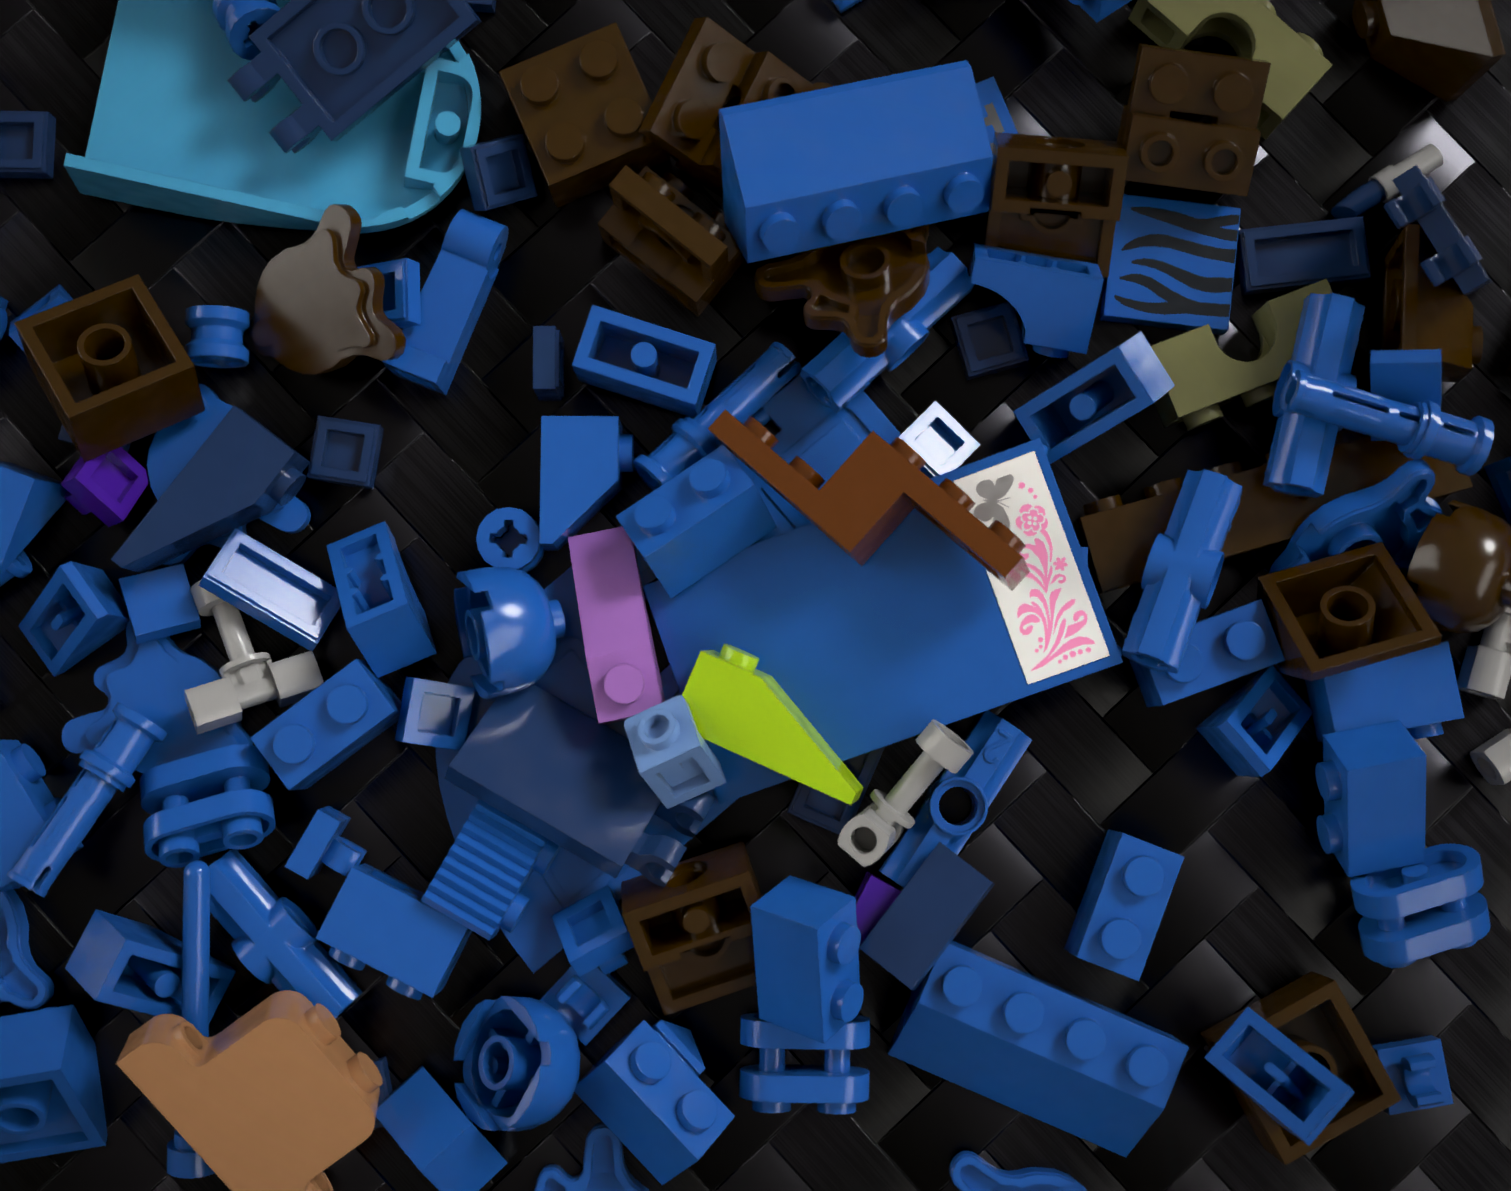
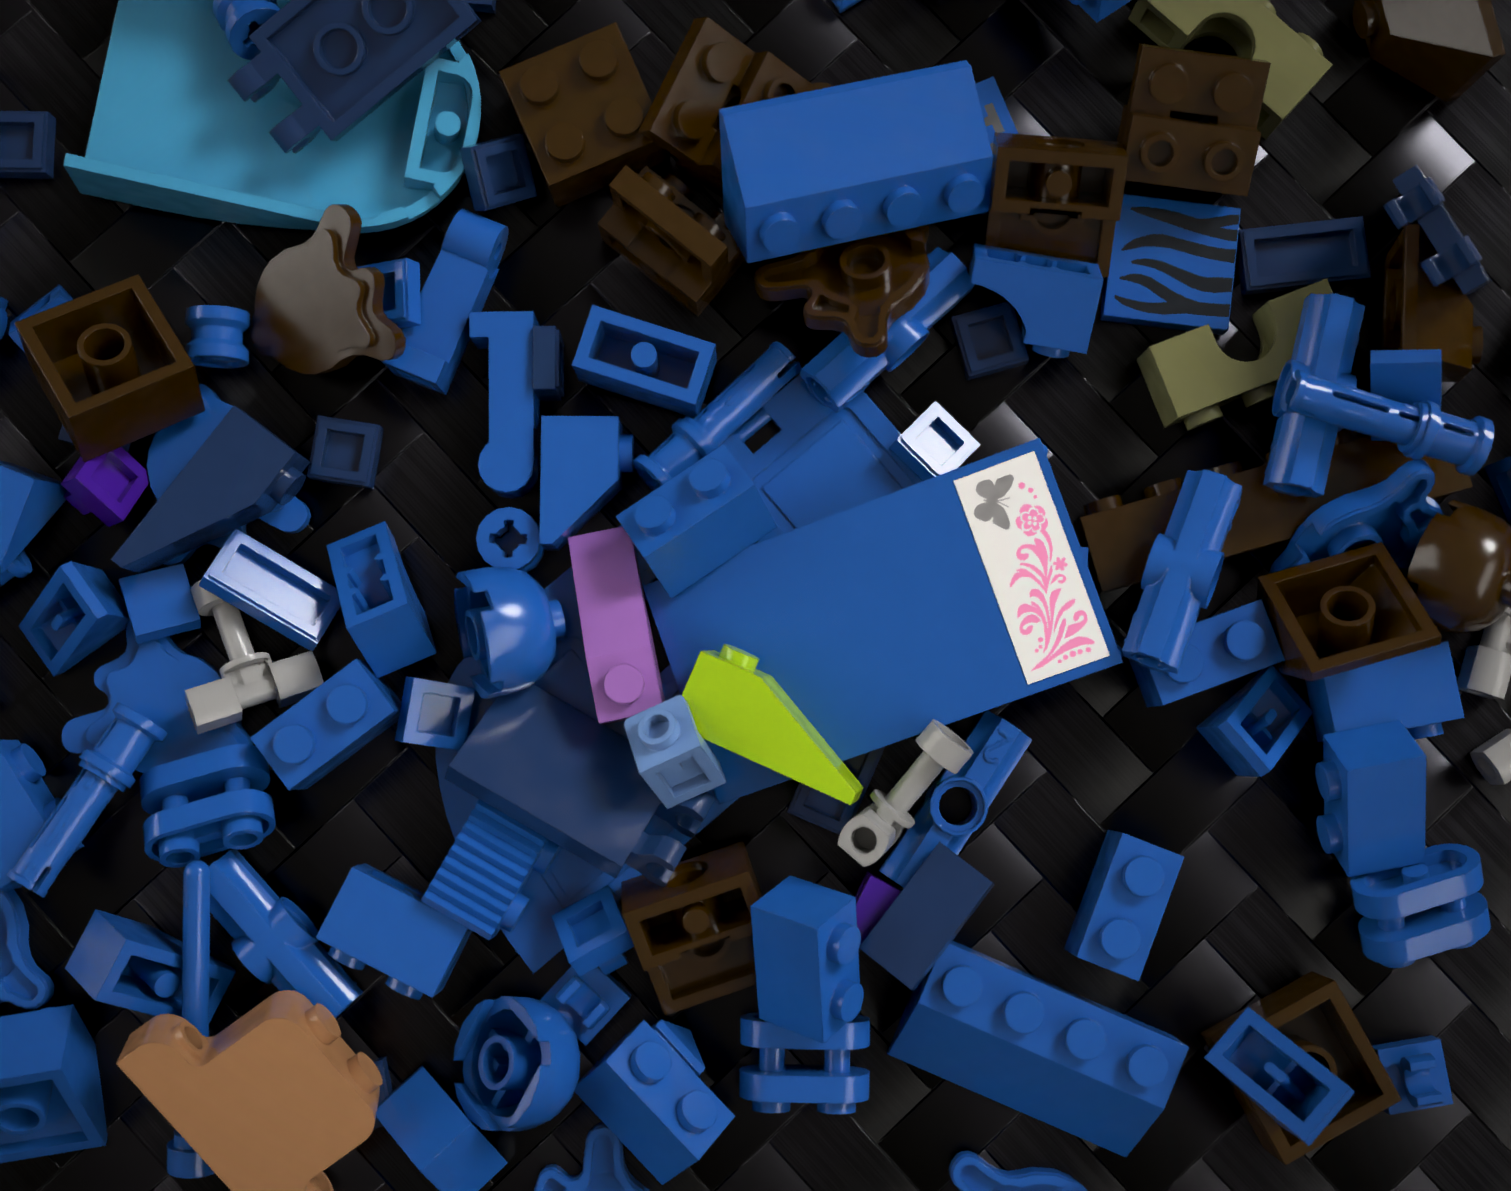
(323, 845): blue tile -> none
(513, 453): none -> blue leg
(873, 496): reddish brown bracket -> none
(1095, 397): blue brick -> none
(1380, 185): piece -> none

